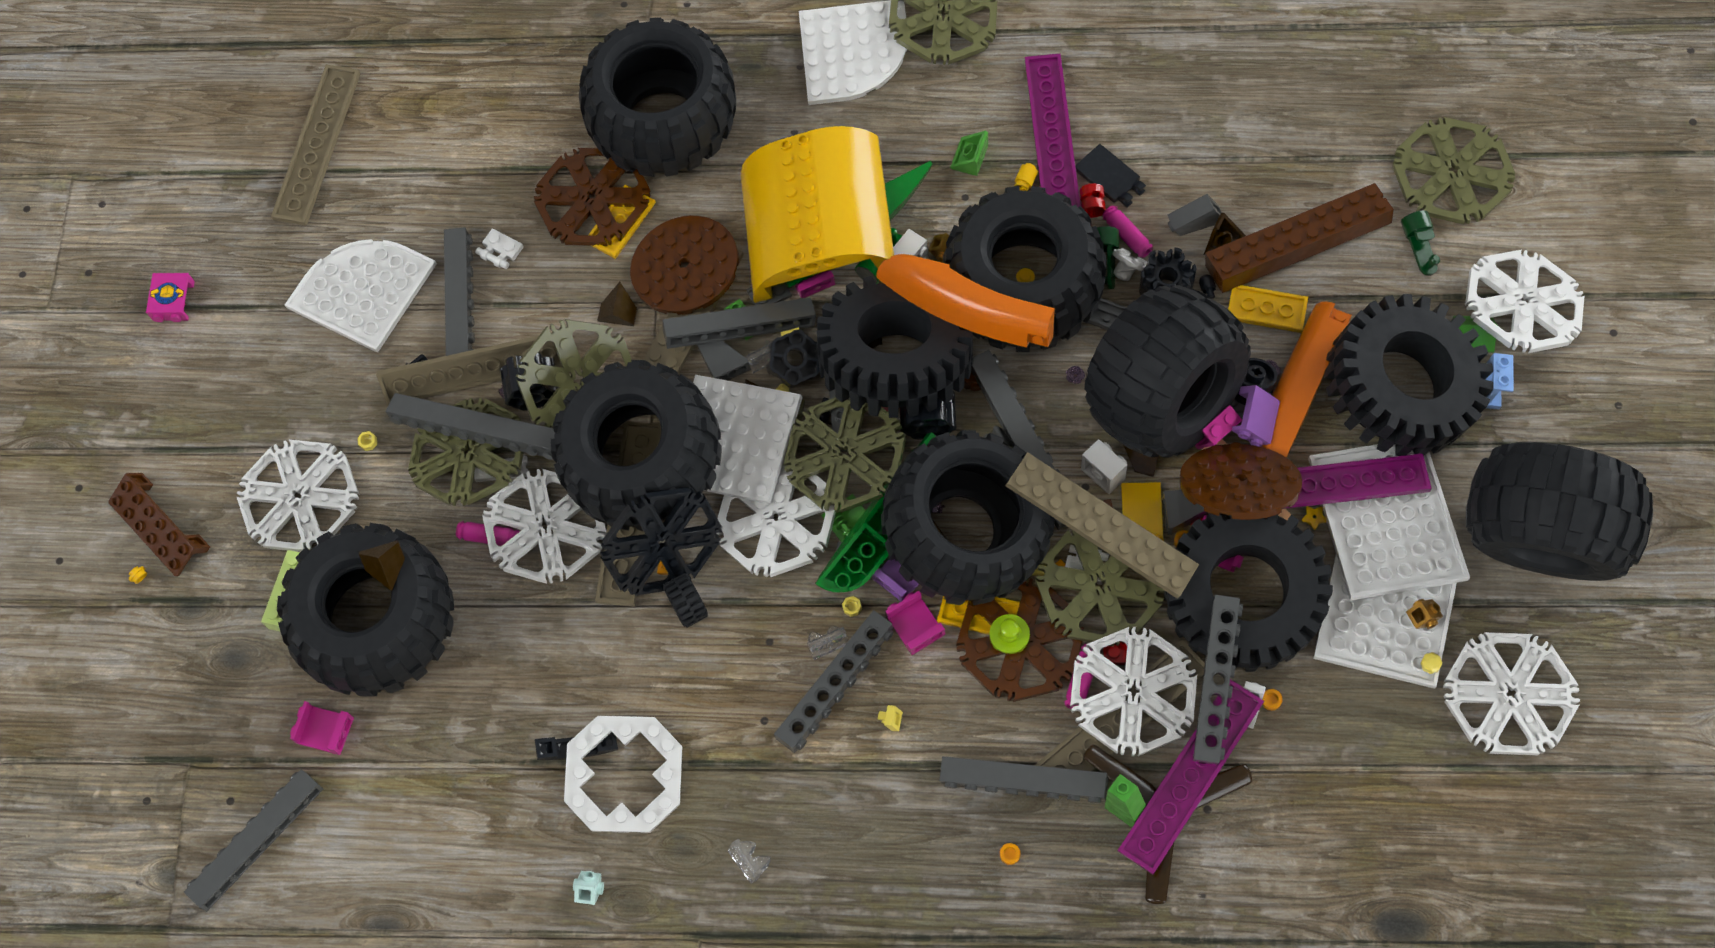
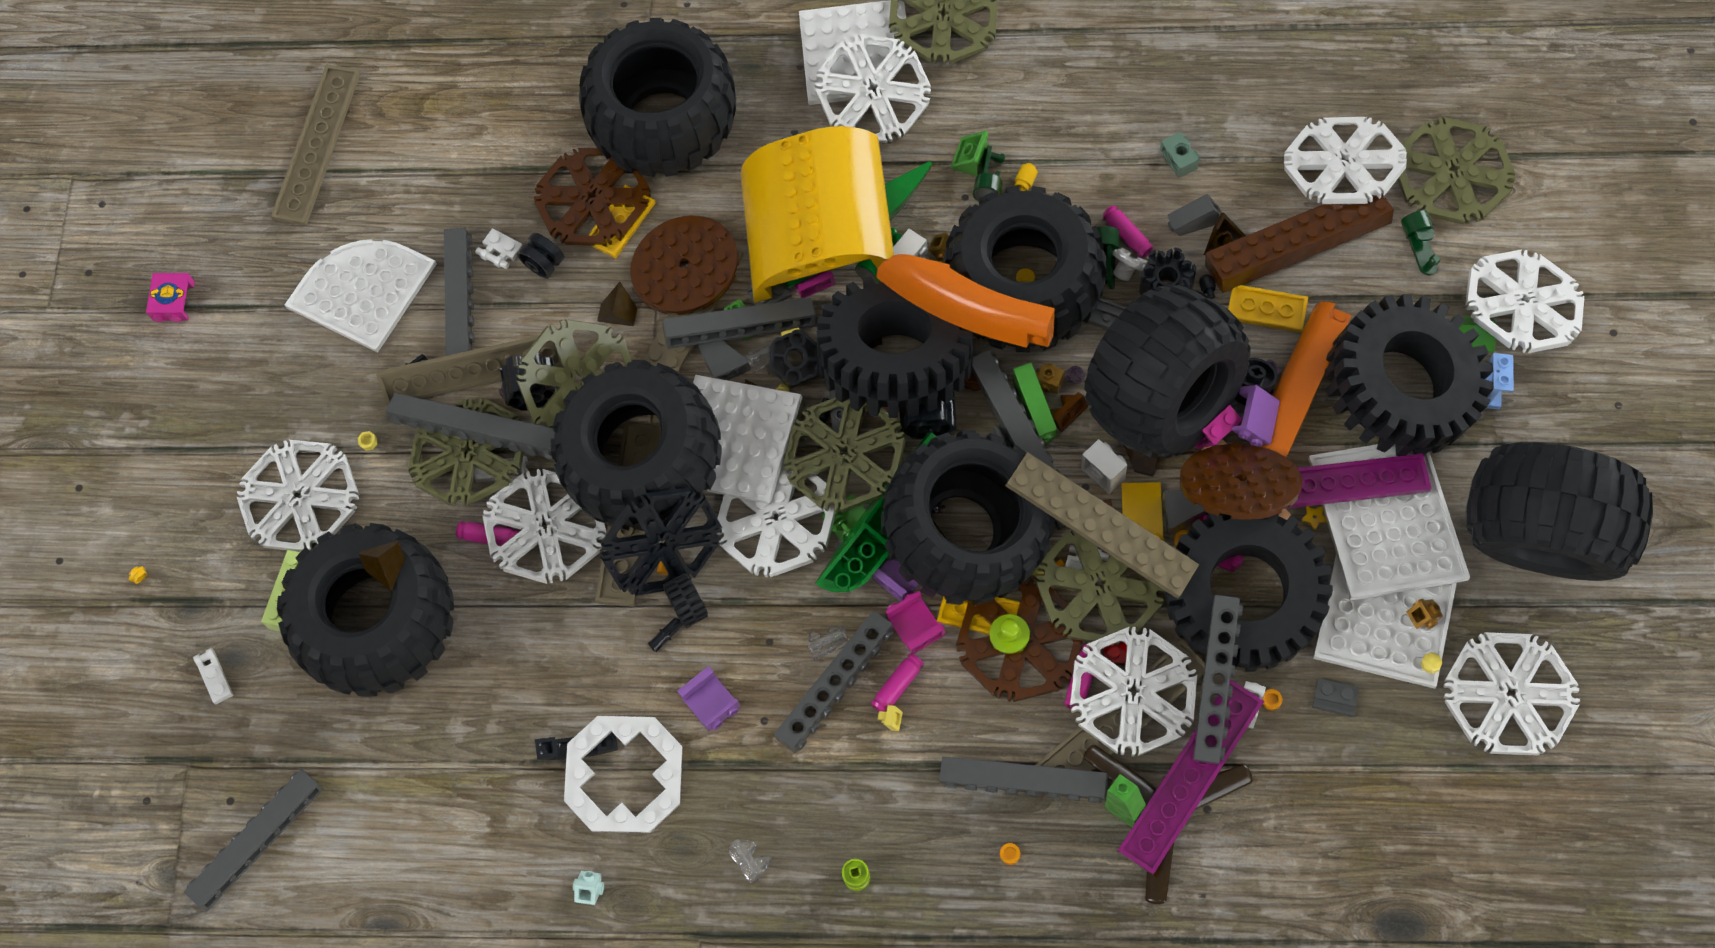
(153, 524): reddish brown bracket -> none
(213, 676): none -> white plate
(321, 728): dark pink panel -> none
(540, 255): none -> black wheel
(665, 634): none -> black axle
(708, 699): none -> medium lavender panel
(852, 606): light yellow tile -> none
(856, 875): none -> lime wheel
(881, 78): none -> white plate
(897, 683): none -> dark pink axle
(988, 182): none -> dark green piece
(1034, 401): none -> bright green slope
(1050, 377): none -> pearl gold brick
(1051, 126): magenta plate -> none
(1072, 407): none -> reddish brown tile
(1093, 199): red wheel -> none
(1107, 170): black tile -> none
(1179, 163): none -> sand green brick
(1335, 697): none -> dark grey plate
(1336, 169): none -> white plate

